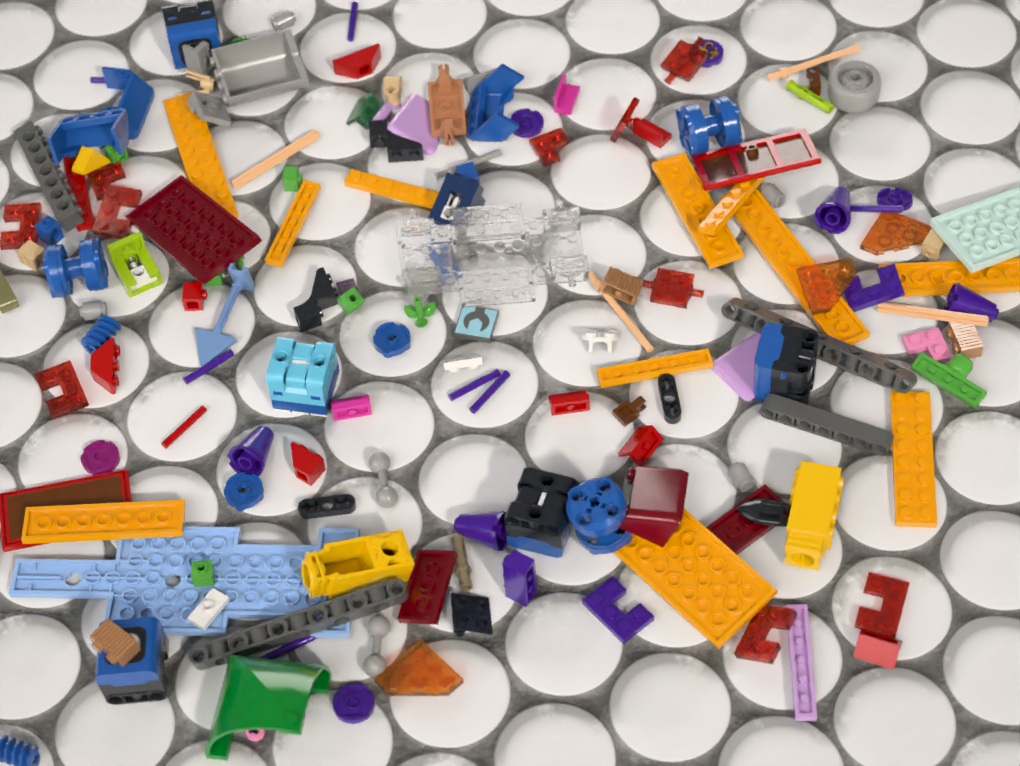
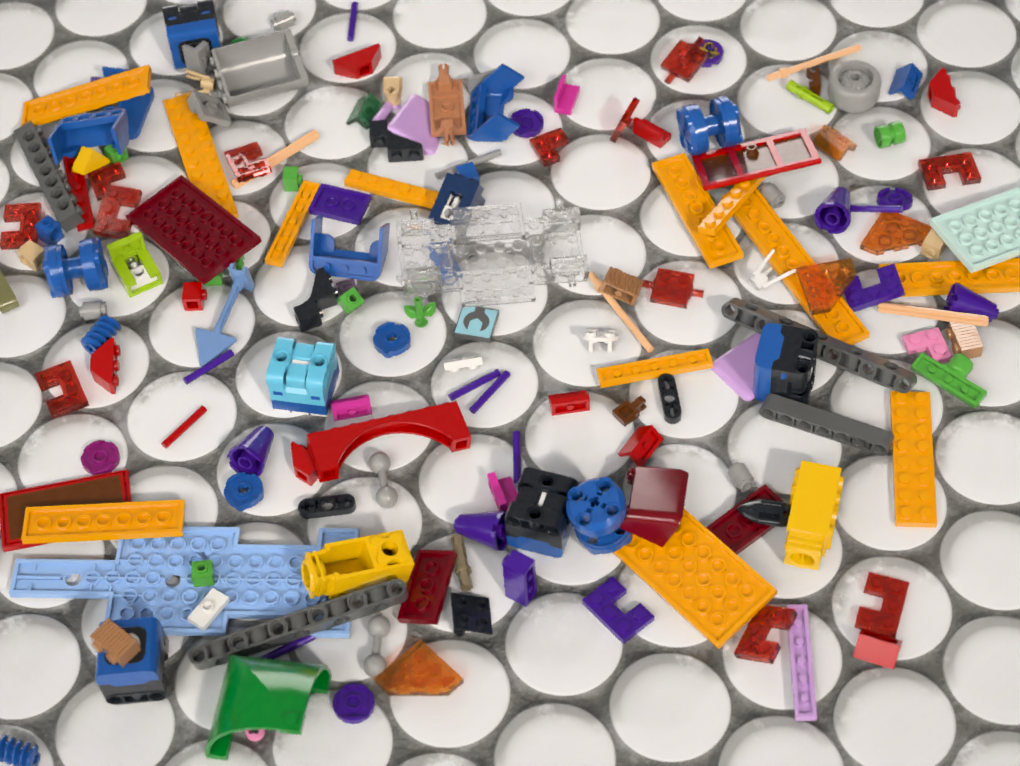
(88, 96): none -> light orange plate
(239, 164): none -> clear red plate
(340, 204): none -> dark purple plate
(343, 262): none -> windscreen
(439, 422): none -> red arch
(502, 491): none -> dark pink panel
(516, 456): none -> dark purple bar
(759, 279): none -> white plant
(833, 142): none -> clear orange panel
(893, 133): none -> bright green wheel
(906, 80): none -> blue panel
(934, 169): none -> clear red plate
(942, 94): none -> red slope

